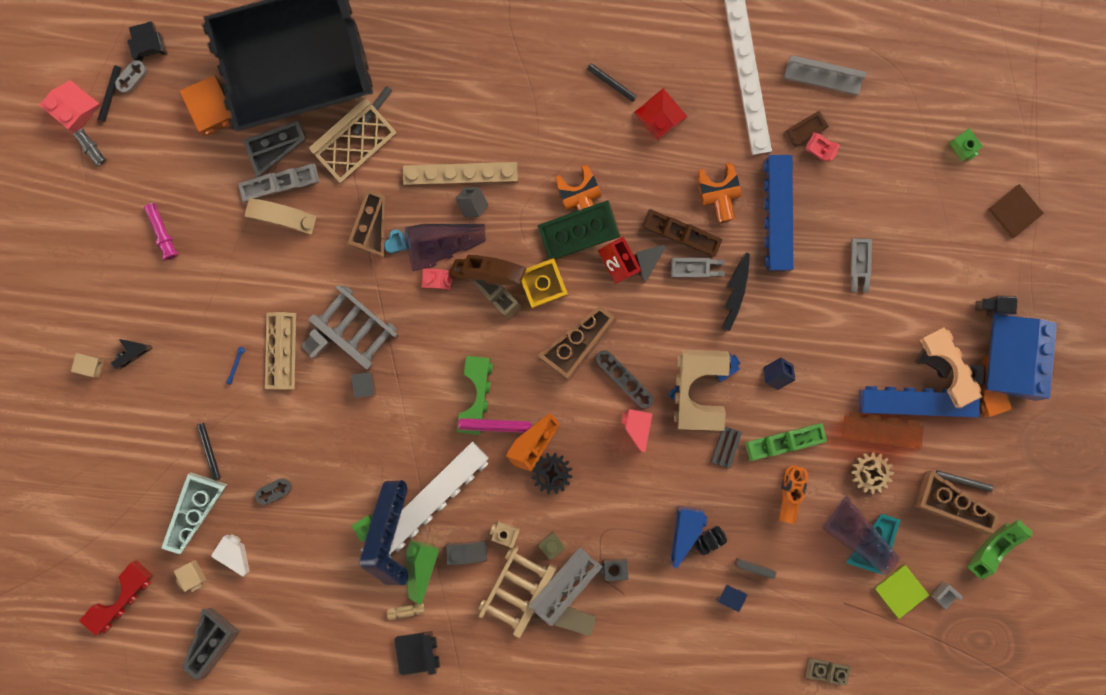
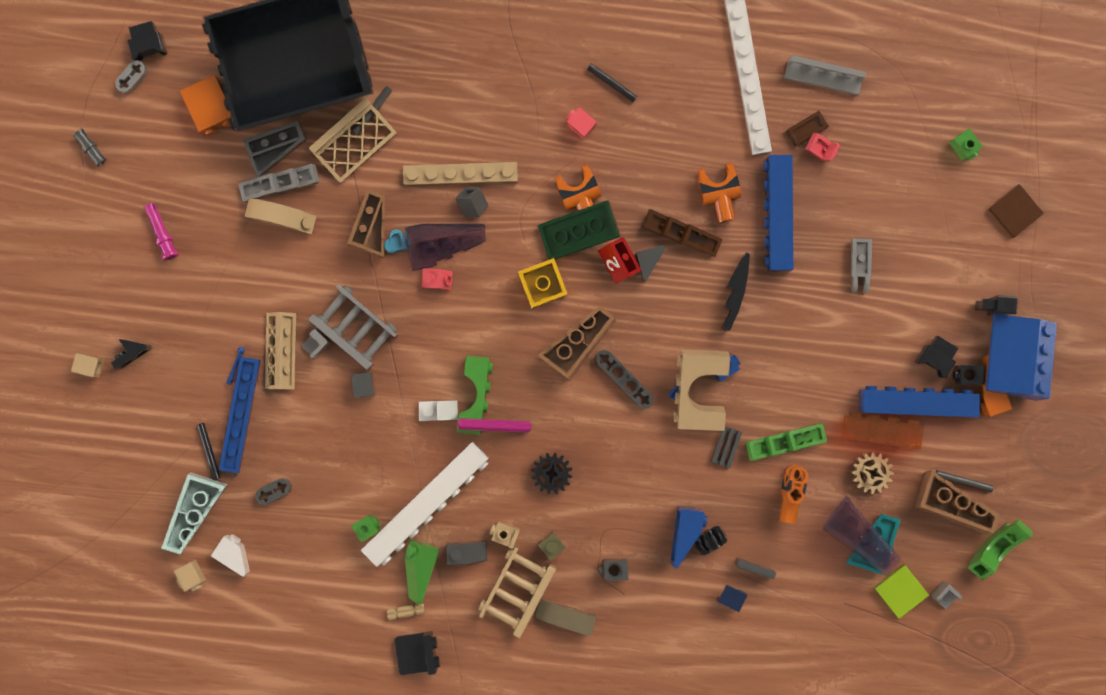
(70, 105): coral slope -> none
(109, 94): black bar -> none
(132, 580): red arch -> none
(209, 644): dark grey wedge -> none
(239, 415): none -> blue plate
(381, 533): dark blue beam -> none
(438, 410): none -> white slope
(489, 269): reddish brown slope -> none
(499, 298): dark tan slope -> none
(530, 445): orange slope -> none
(562, 585): light grey fence -> none
(580, 122): none -> coral brick
(637, 426): coral slope -> none
(660, 114): red slope -> none
(695, 267): light grey hinge -> none
(779, 373): dark blue panel -> none
(828, 671): dark tan slope -> none
(963, 388): light nougat arch -> none

